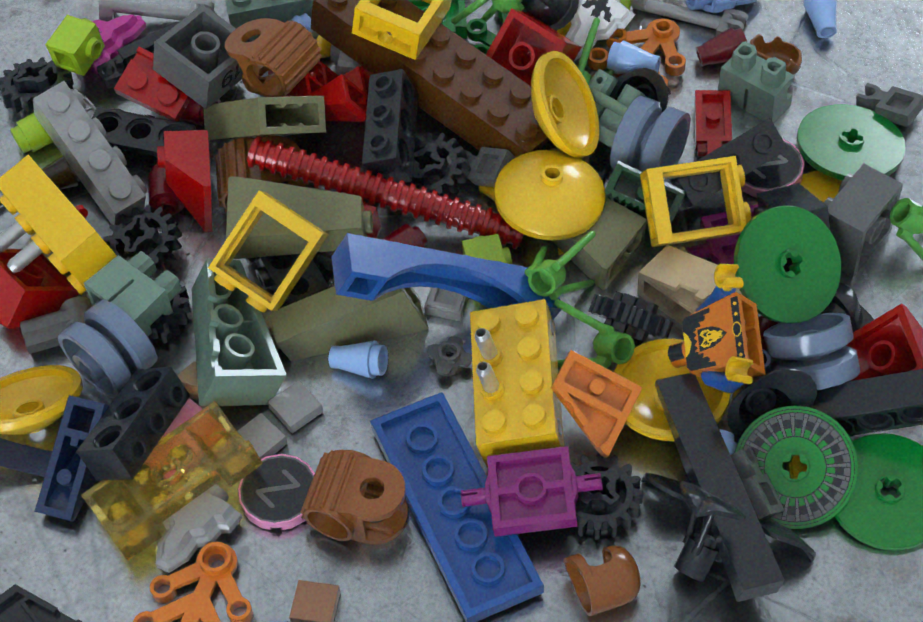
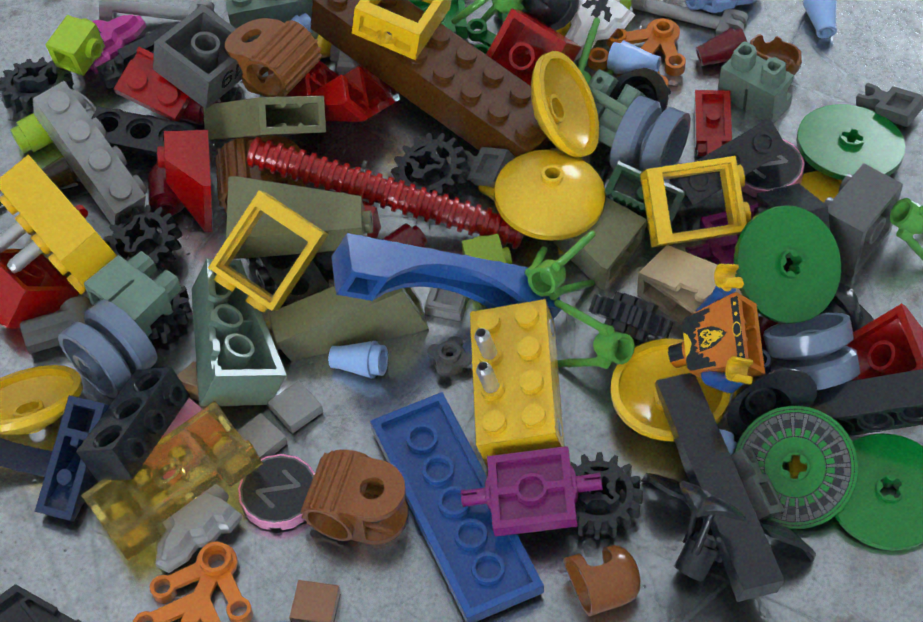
(390, 126): black brick -> none
(595, 399): orange wing -> none

